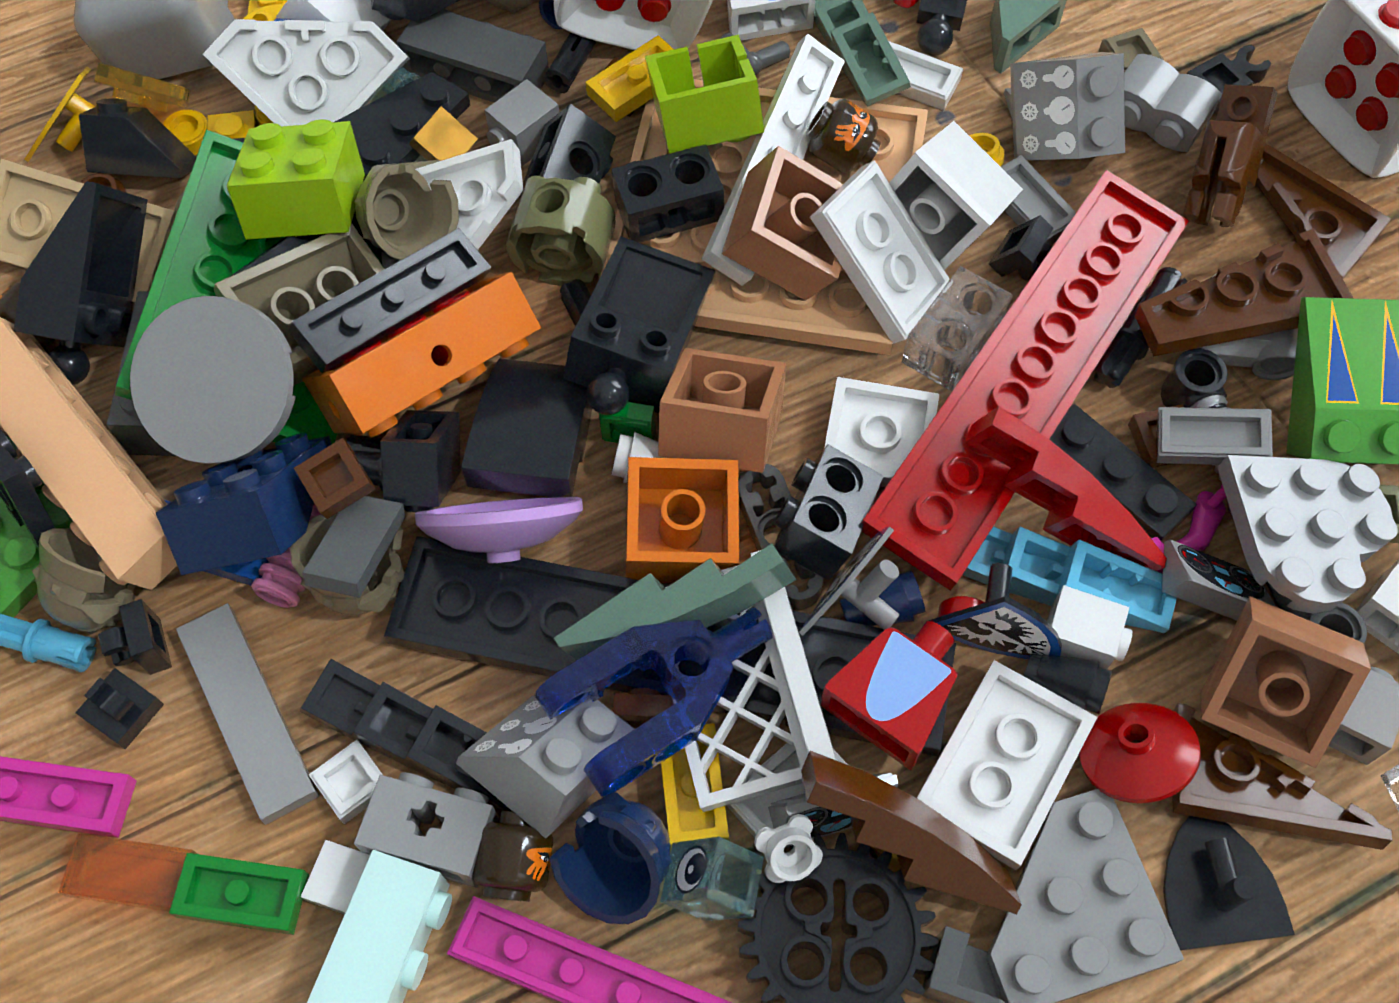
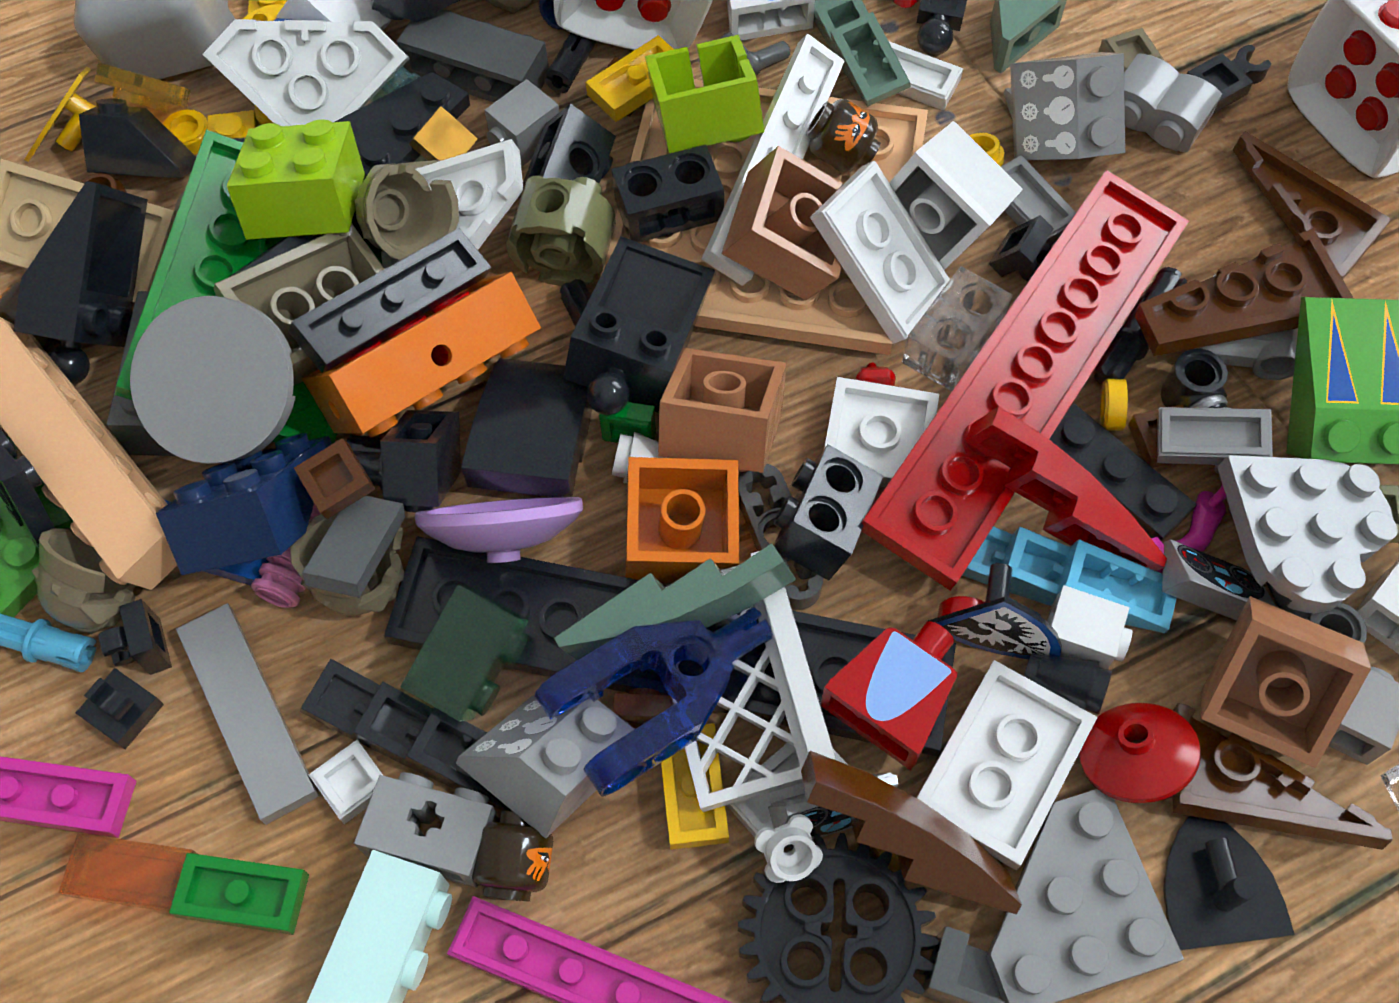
(335, 877): white tile -> none
(466, 654): none -> clear green brick
(617, 860): dark blue helmet -> none
(712, 879): clear light blue brick -> none
(864, 593): light grey shield -> none
(876, 374): none -> red rock
(901, 595): dark blue cone -> none
(1114, 404): none -> yellow tile
(1230, 154): reddish brown plate -> none

